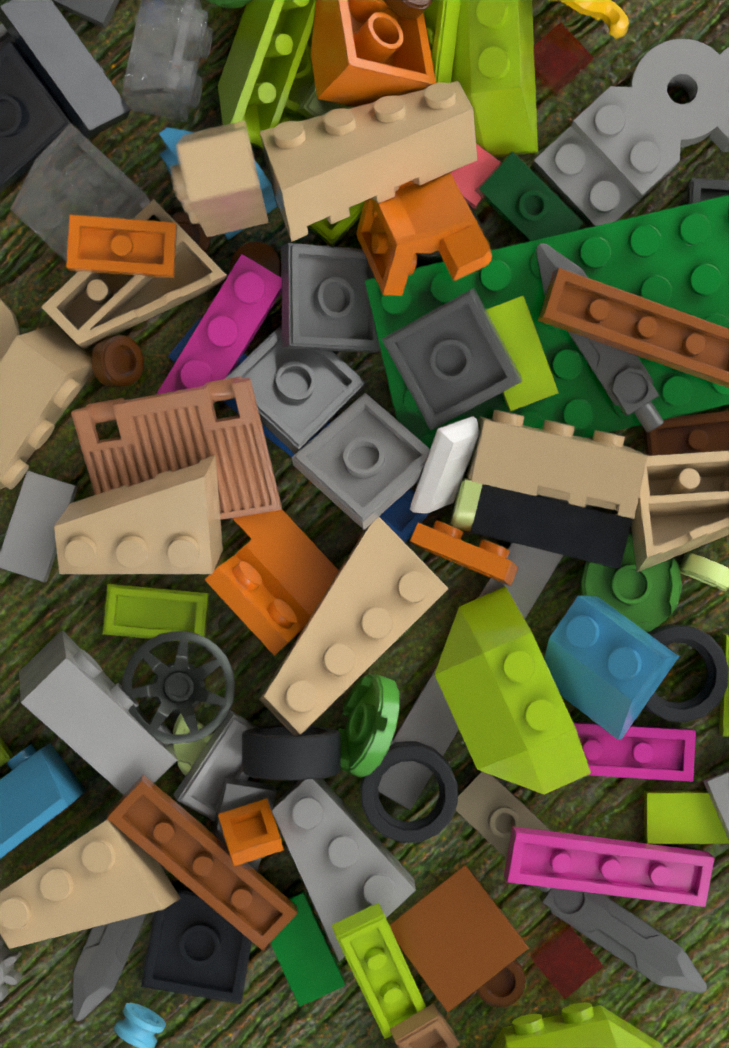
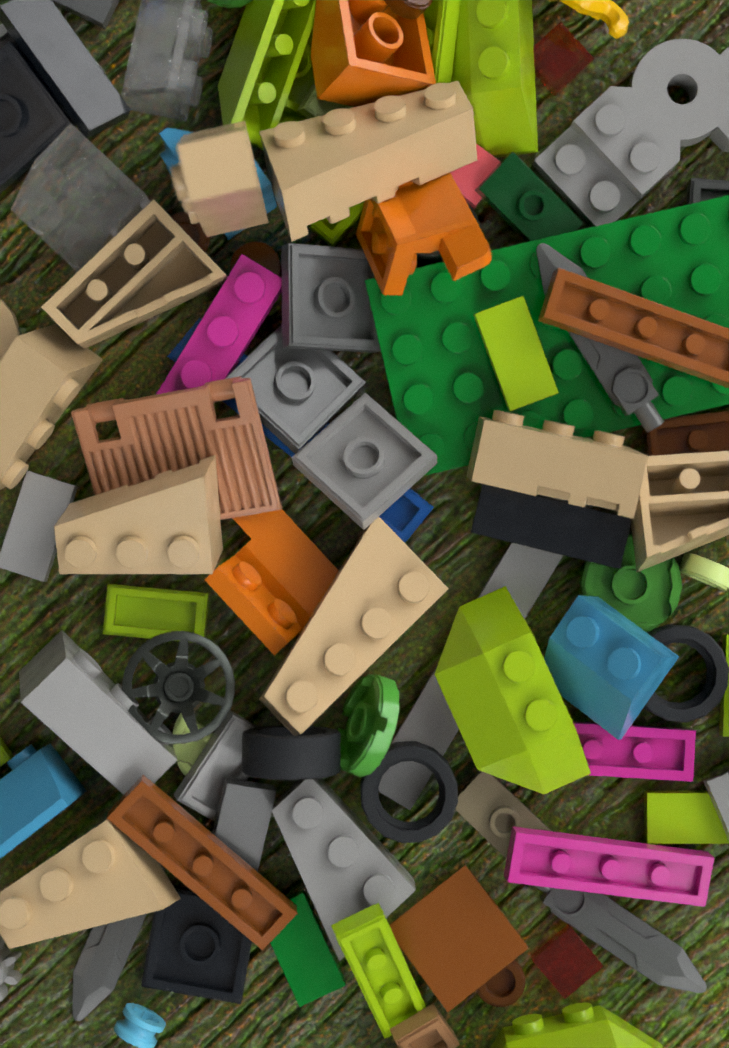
(117, 361): reddish brown tile -> none
(121, 246): orange plate -> none
(250, 832): orange plate -> none
(445, 465): white tile -> none
(446, 543): orange plate -> none
(452, 359): dark grey tile -> none
(466, 504): yellowish green tile -> none

